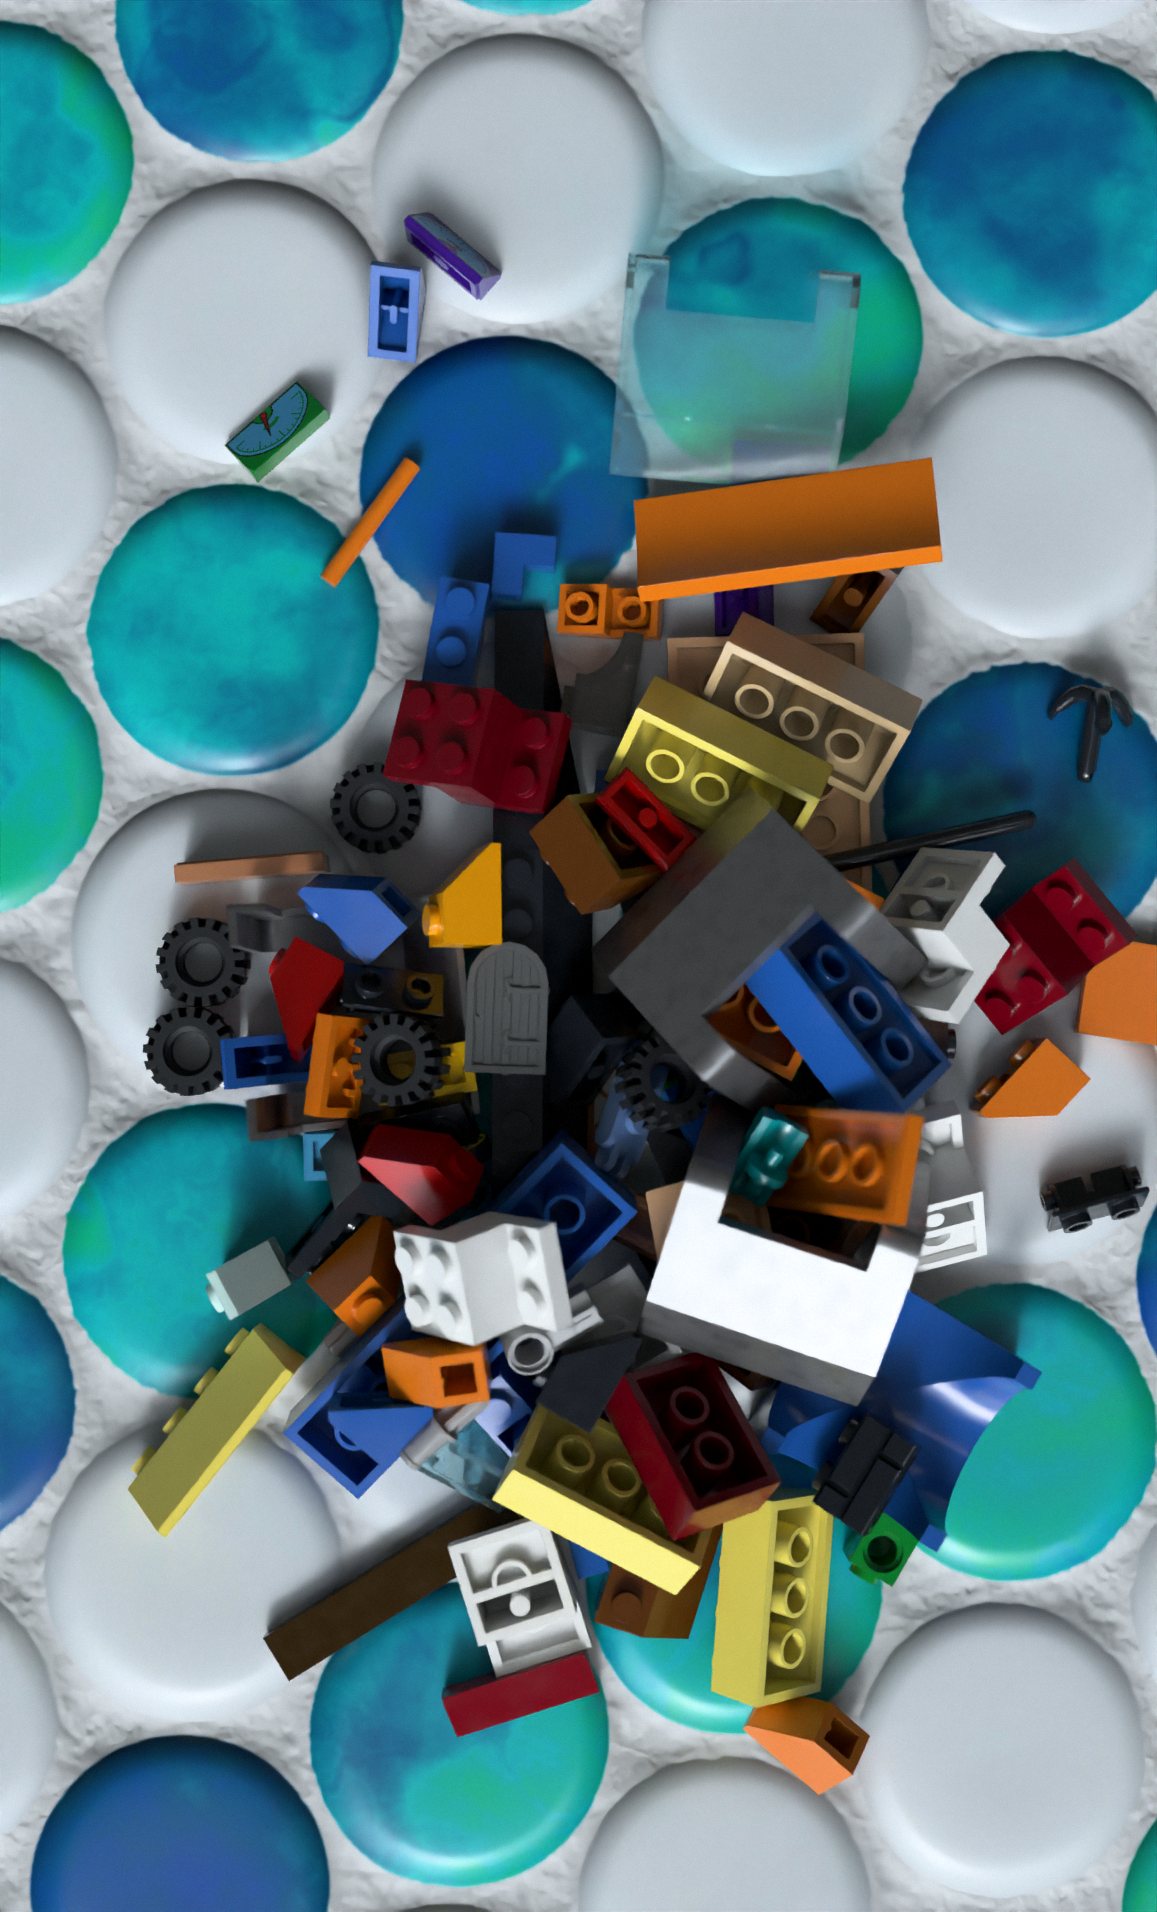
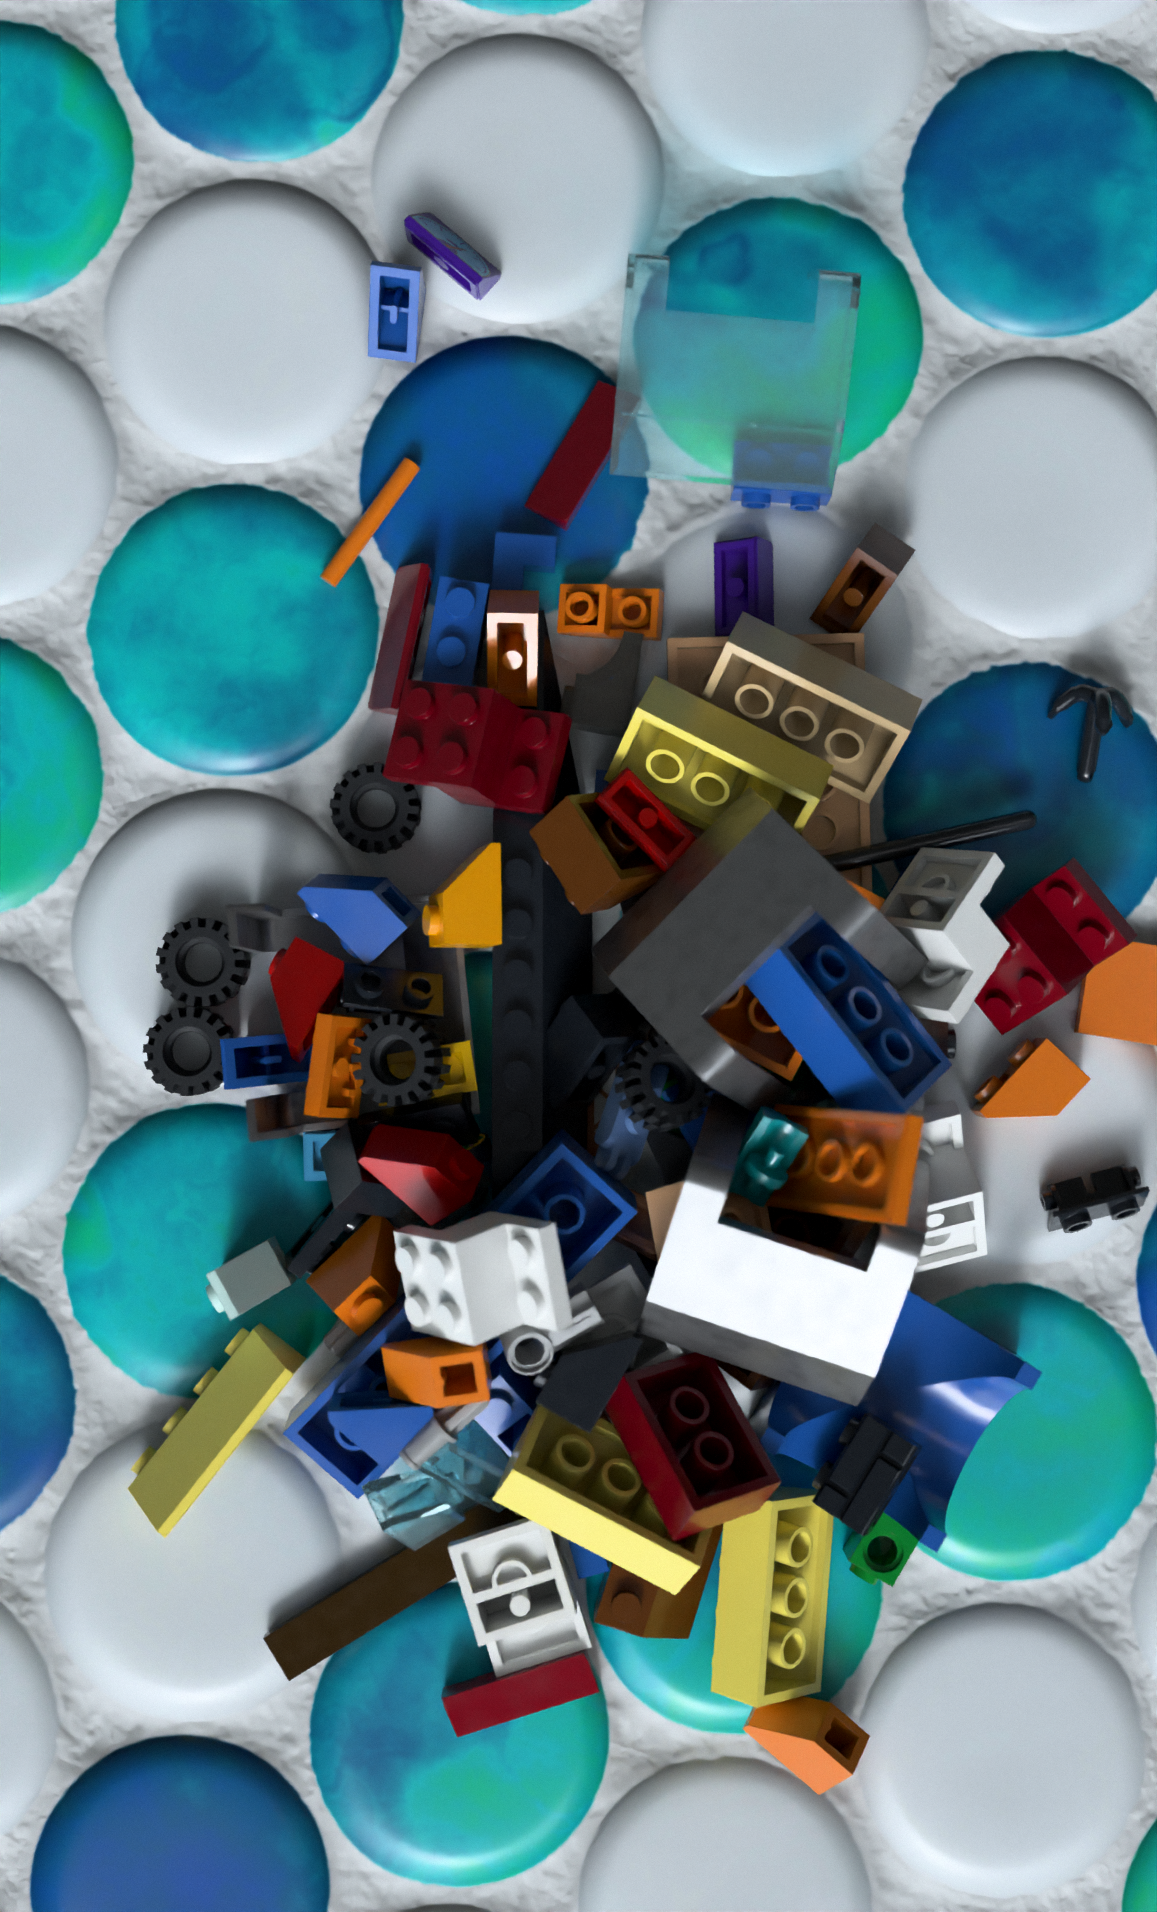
(251, 868): nougat tile -> none
(277, 431): slope -> none
(401, 637): none -> dark red slope
(414, 1507): none -> clear light blue slope
(506, 1012): dark grey window -> none
(513, 645): none -> orange slope
(577, 460): none -> dark red slope
(787, 530): orange arch -> none

